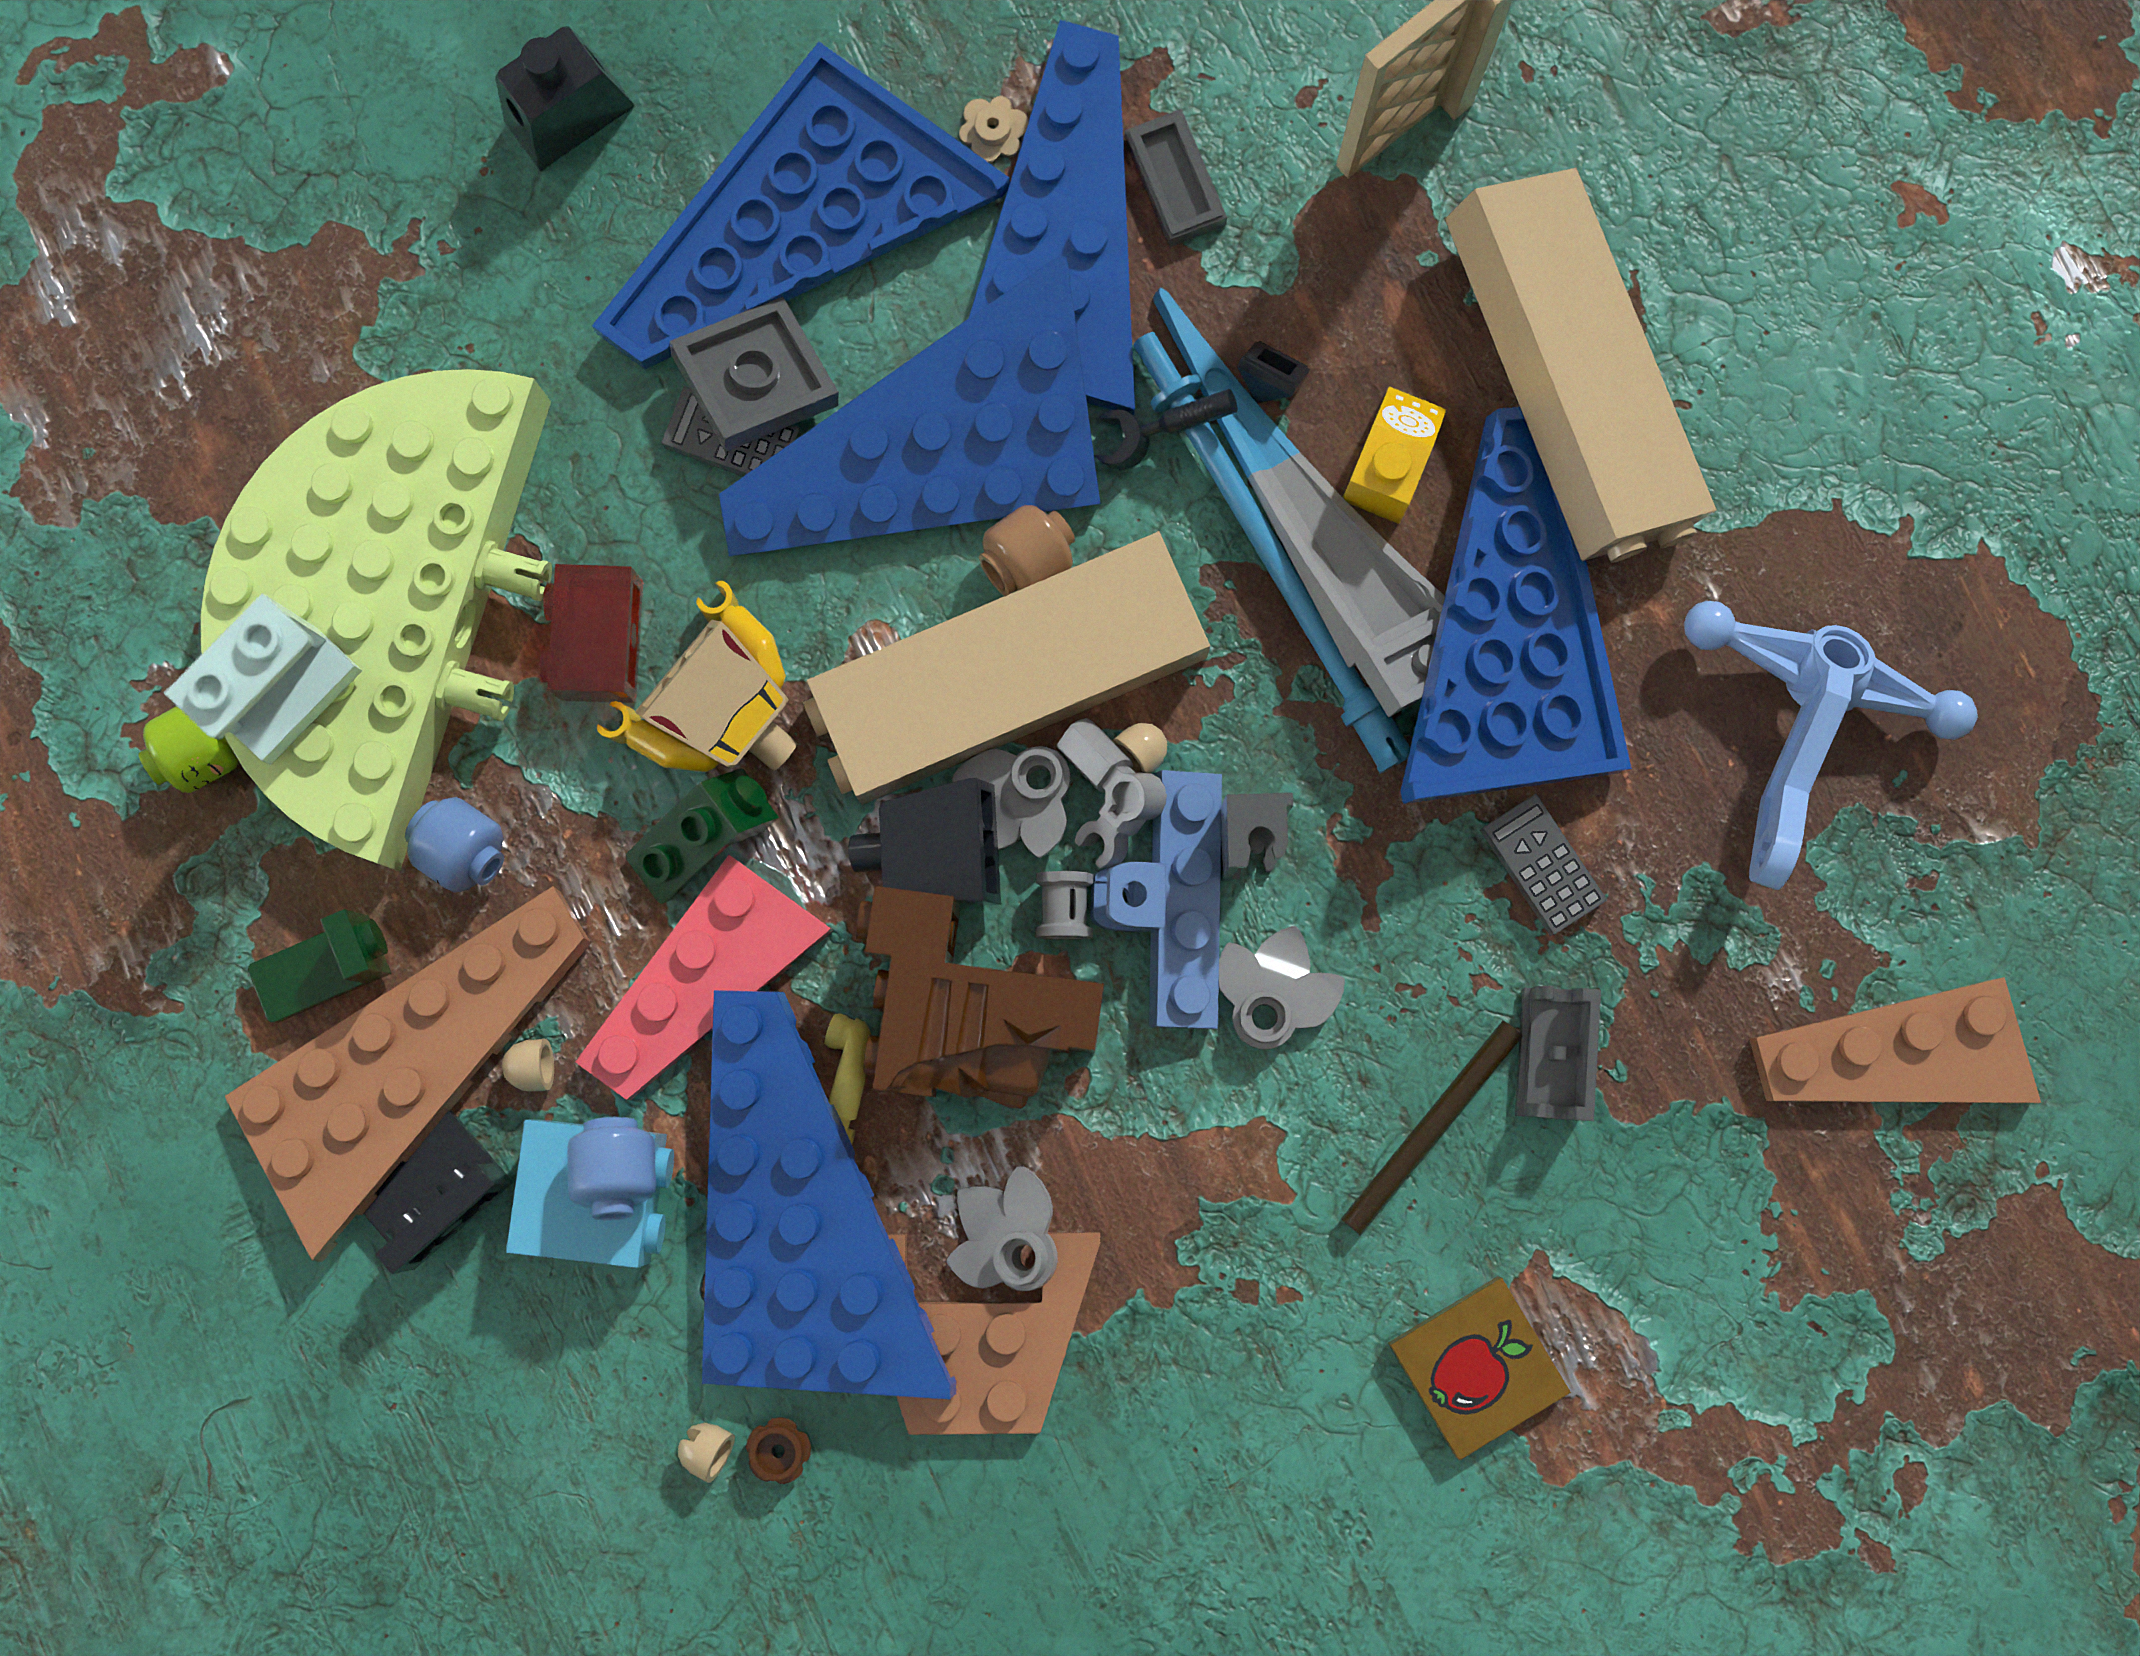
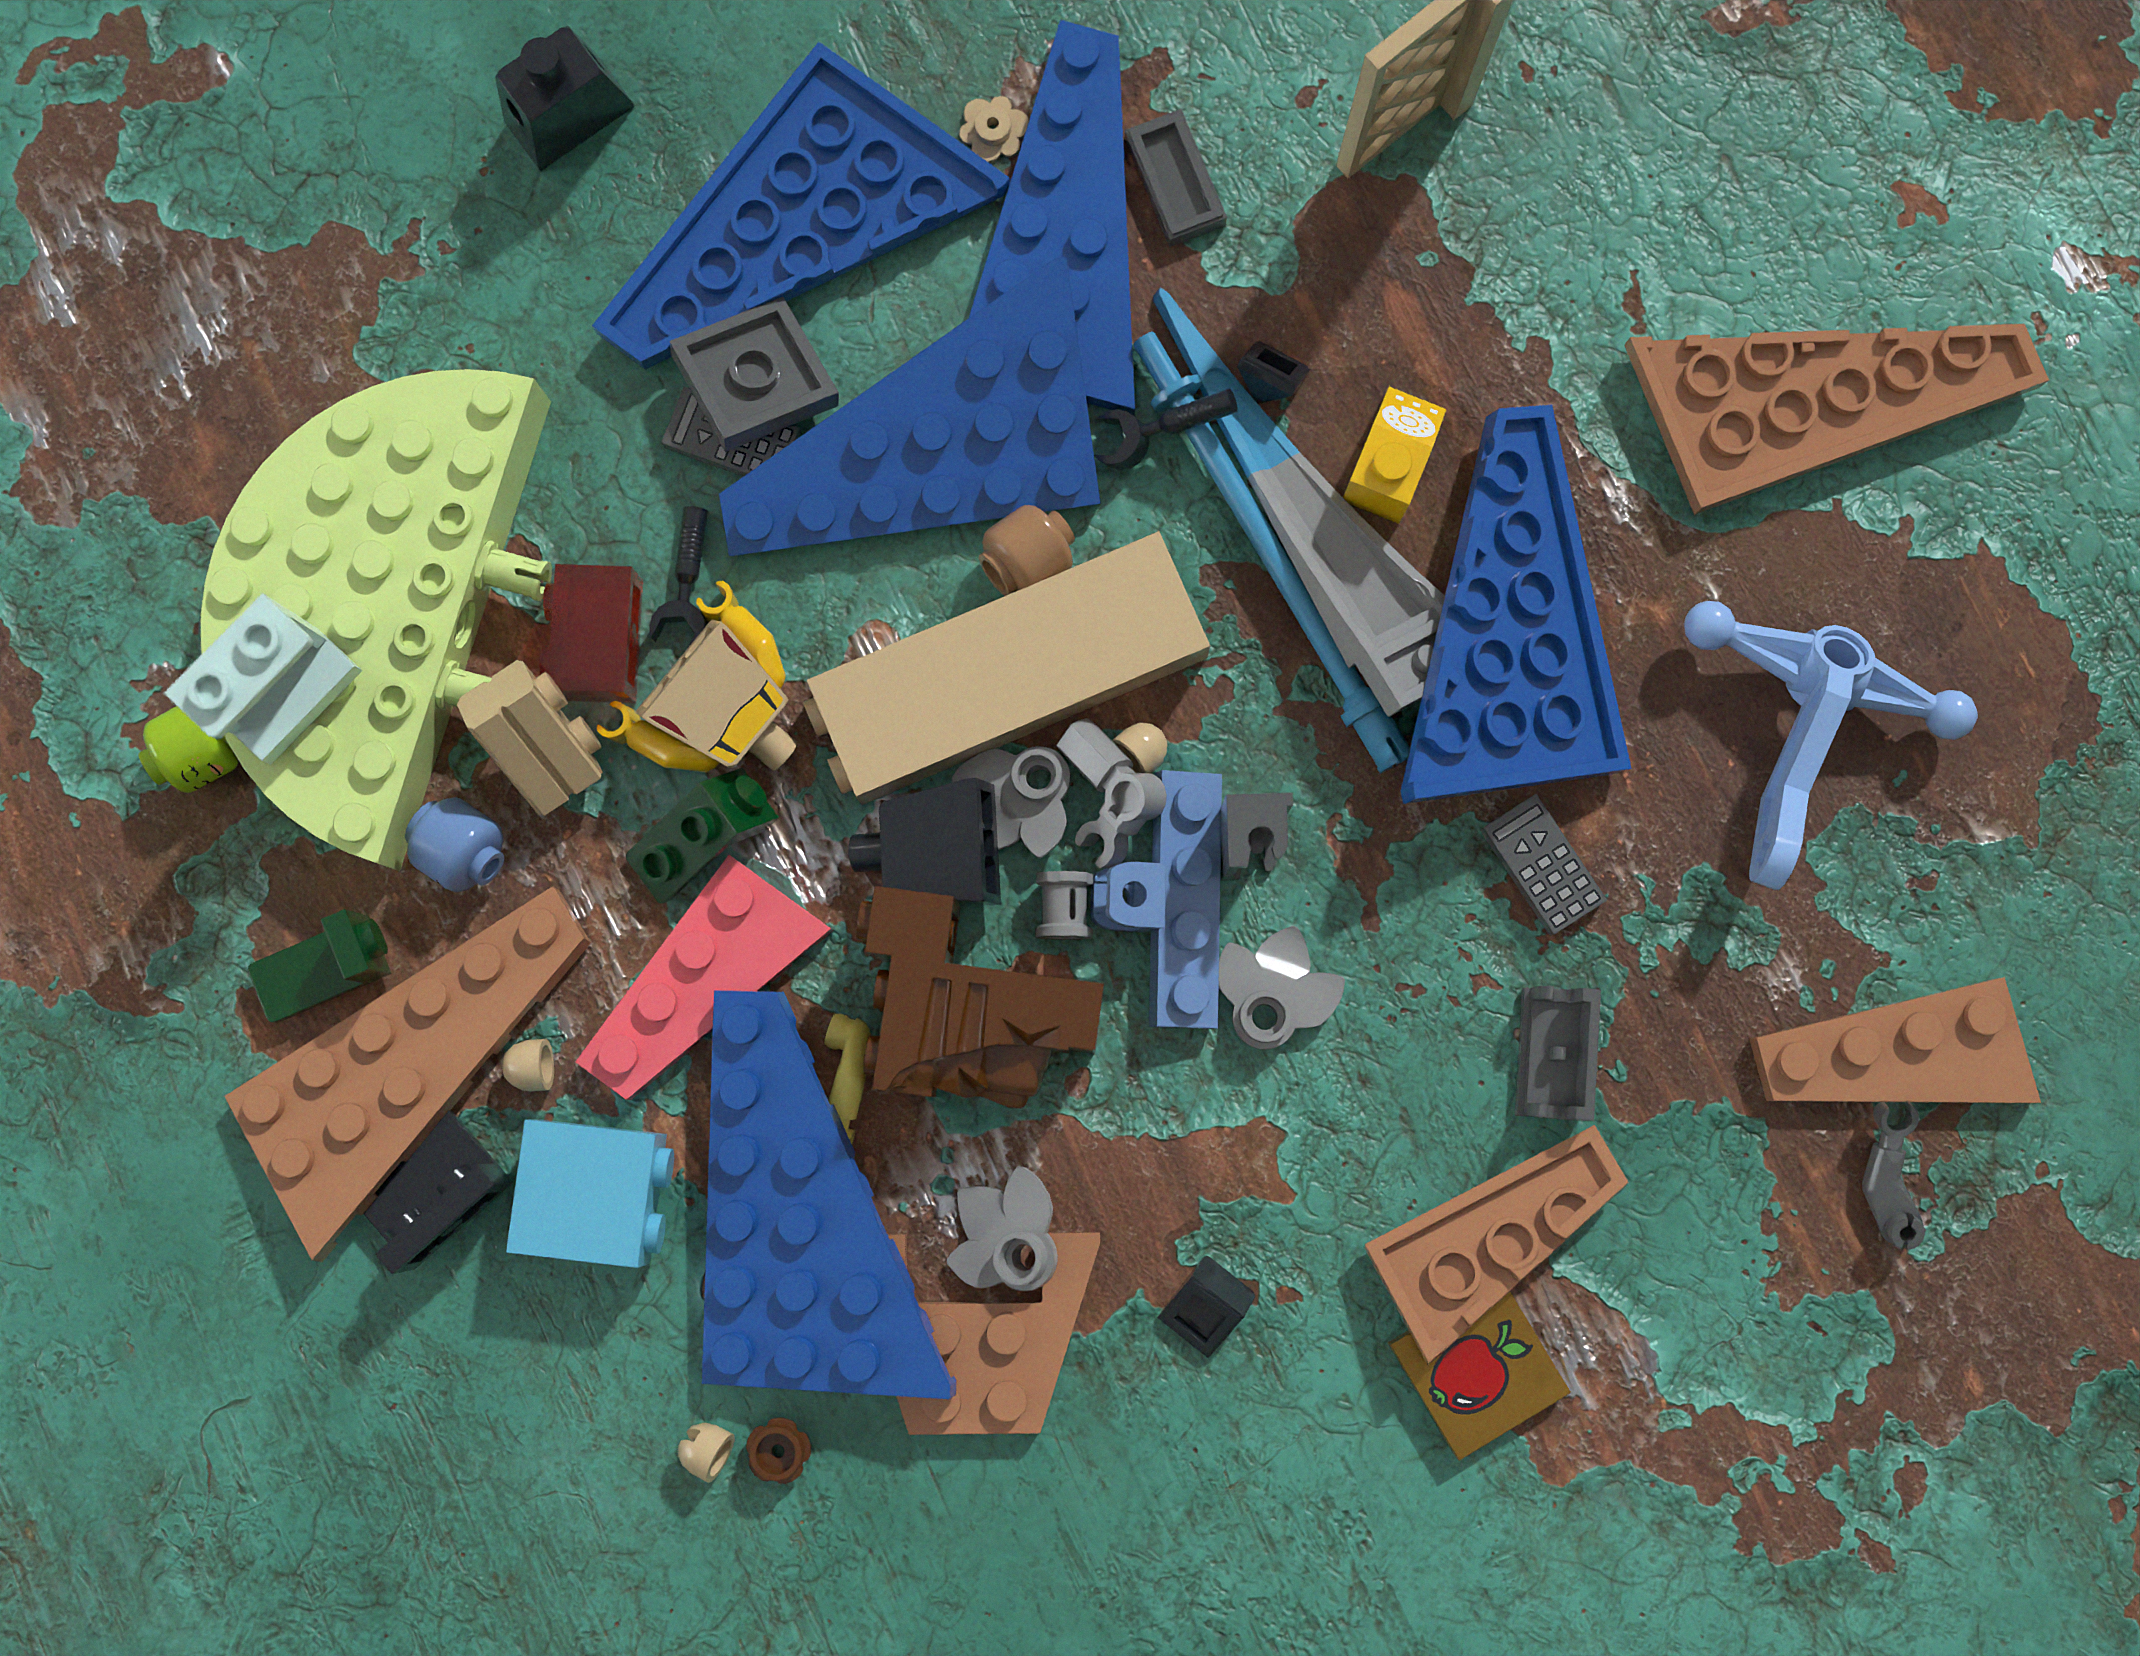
(530, 736): none -> tan brick
(611, 1167): medium blue head -> none
(686, 573): none -> black piece
(1207, 1306): none -> black slope
(1431, 1127): dark brown bar -> none
(1481, 1244): none -> nougat wing
(1580, 365): tan brick -> none
(1800, 400): none -> nougat wing
(1882, 1181): none -> dark grey arm

